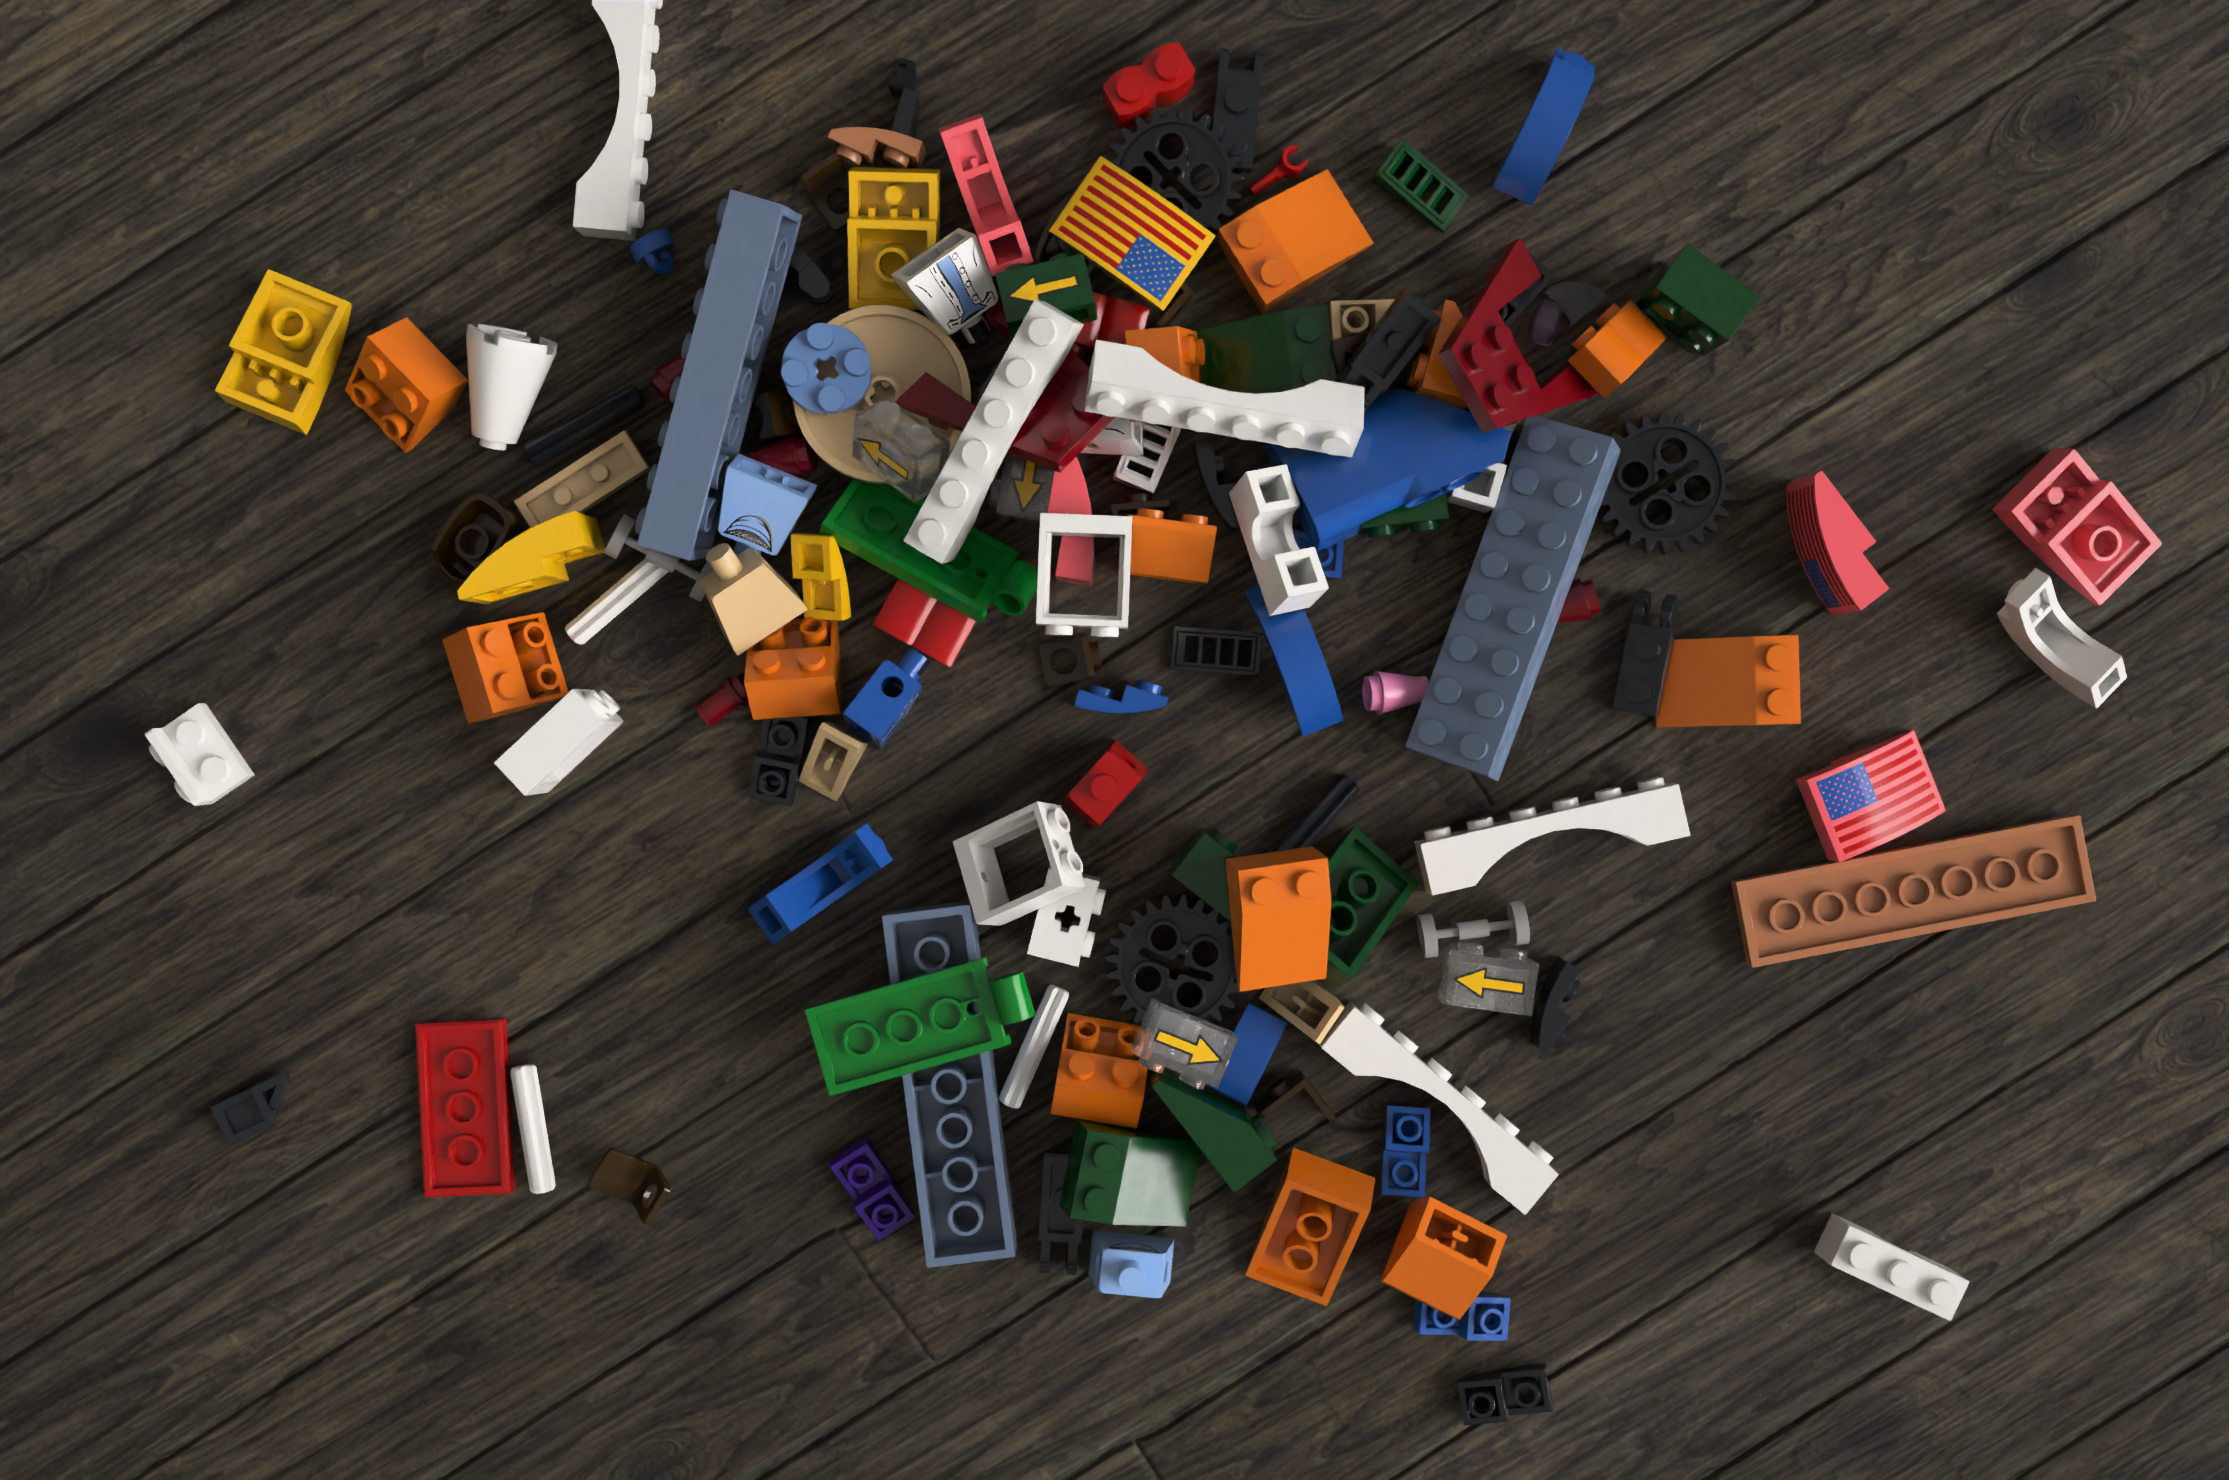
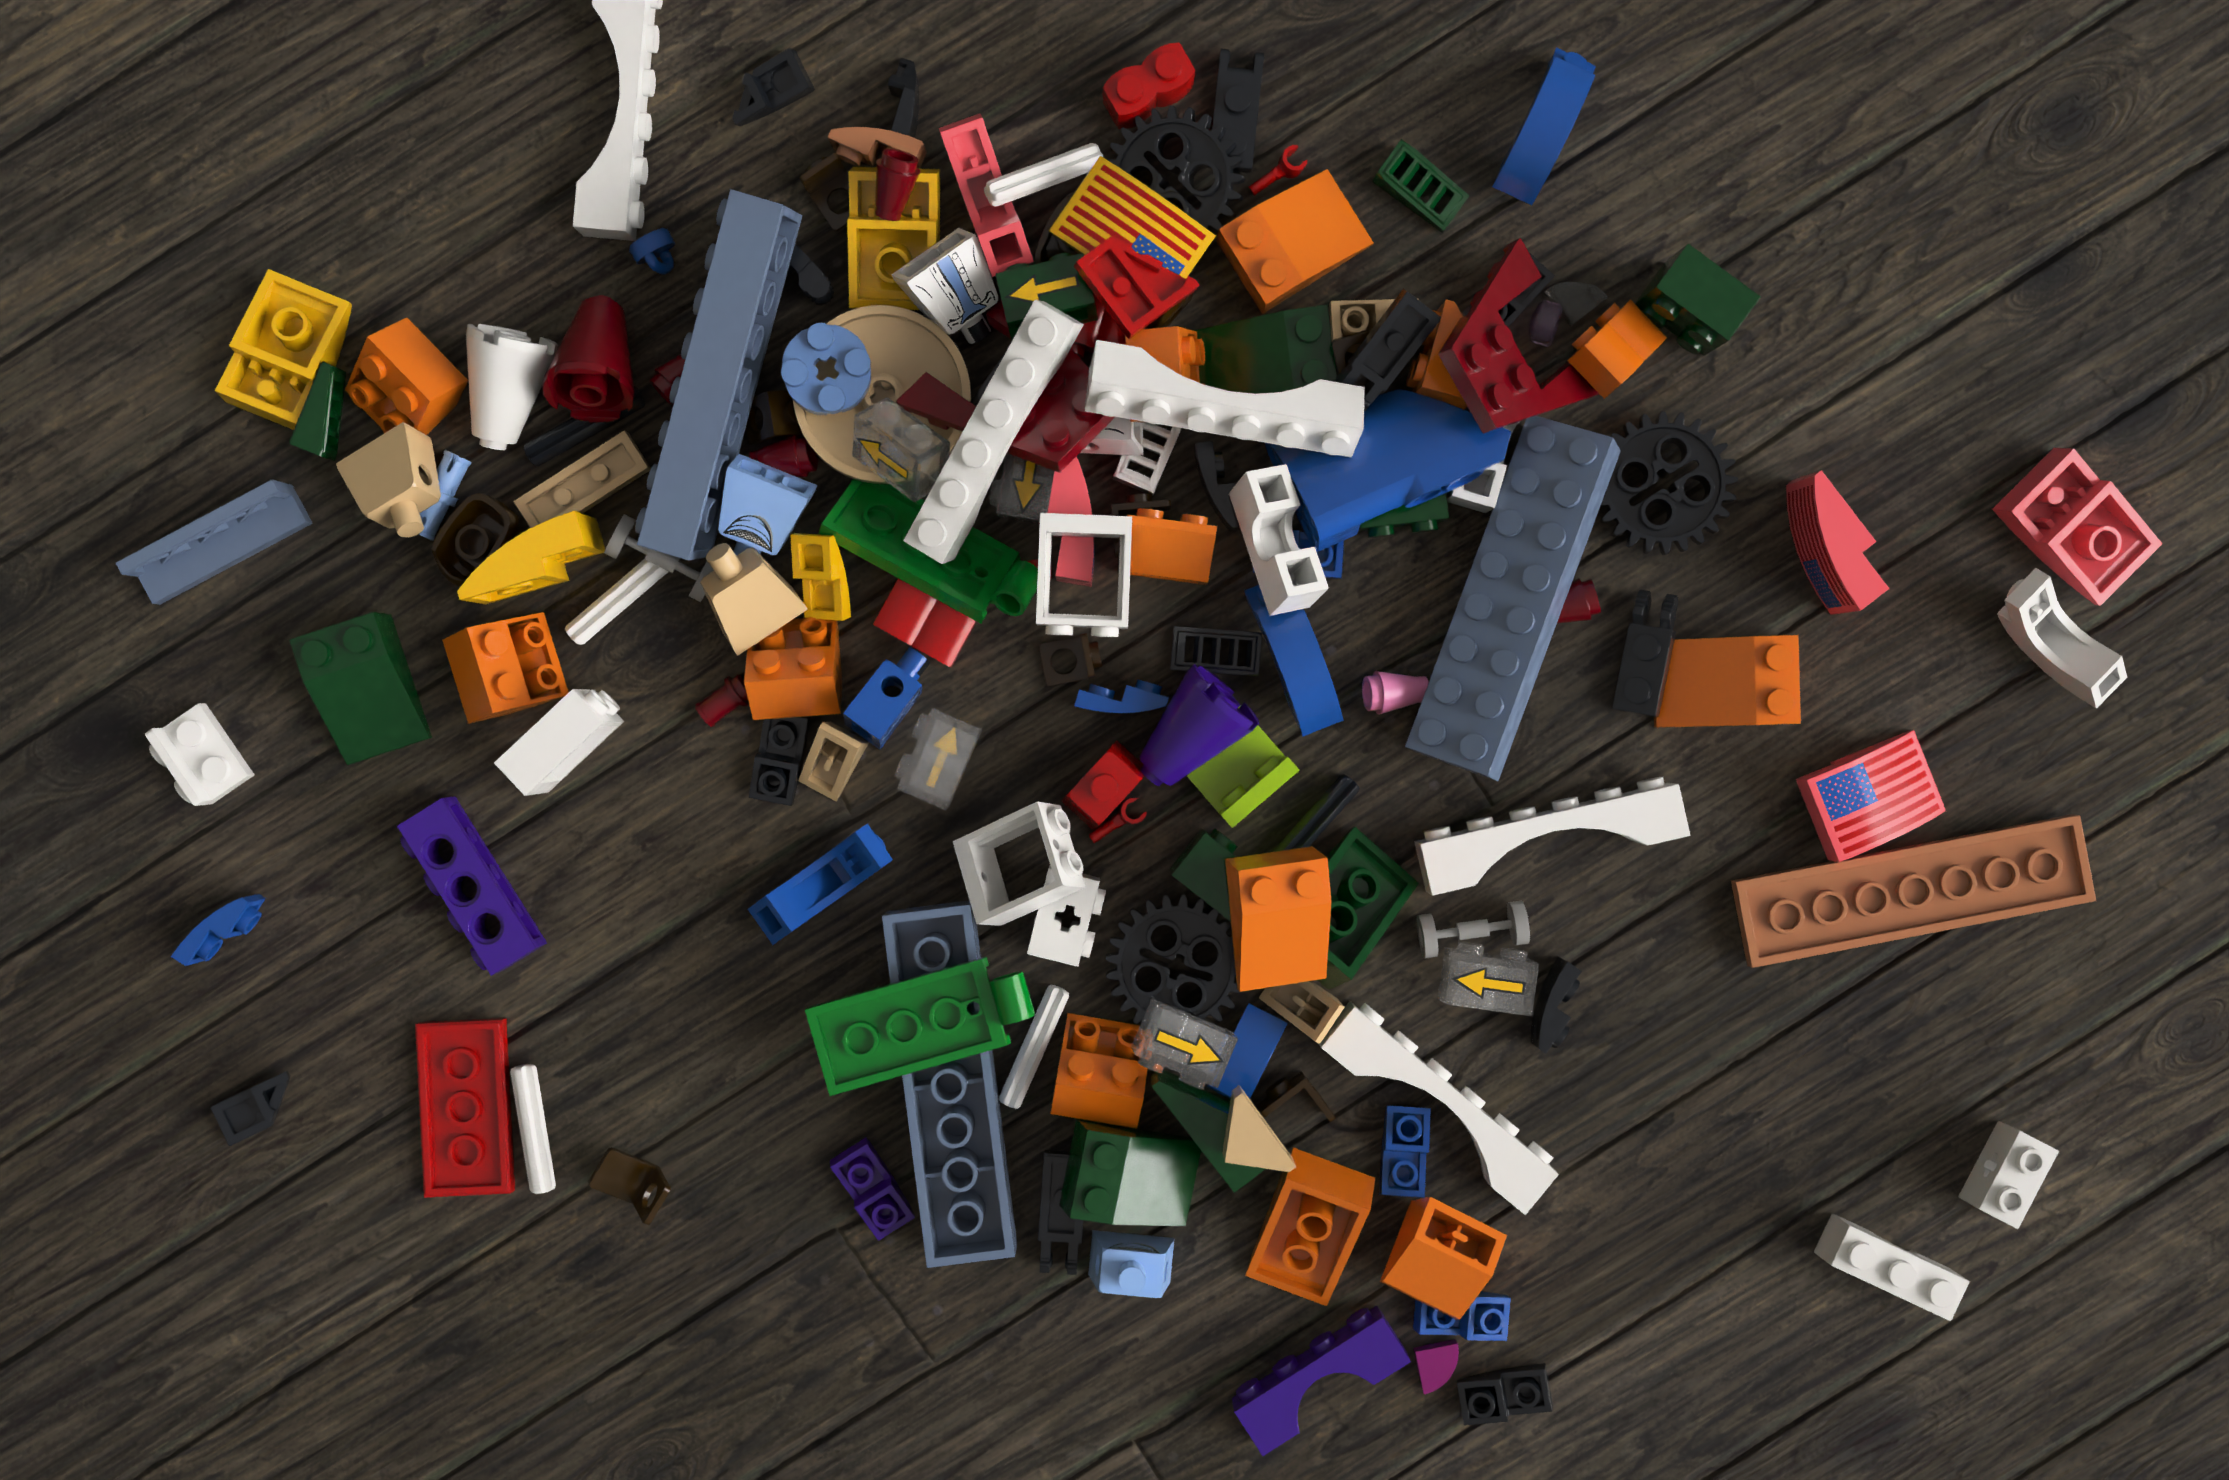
(217, 541): none -> sand blue fence
(229, 921): none -> blue slope
(321, 415): none -> dark green slope
(362, 686): none -> dark green slope
(394, 479): none -> tan torso
(450, 474): none -> light blue pin
(494, 893): none -> dark purple brick
(593, 364): none -> dark red cone
(773, 87): none -> black slope
(894, 183): none -> dark red cone
(938, 757): none -> clear brick
(1041, 175): none -> white axle
(1116, 821): none -> red hand
(1132, 284): none -> red wing
(1195, 727): none -> dark purple cone
(1243, 776): none -> lime bracket
(1251, 1139): none -> tan slope
(1361, 1348): none -> dark purple arch
(1436, 1363): none -> magenta tile
(2008, 1174): none -> white brick

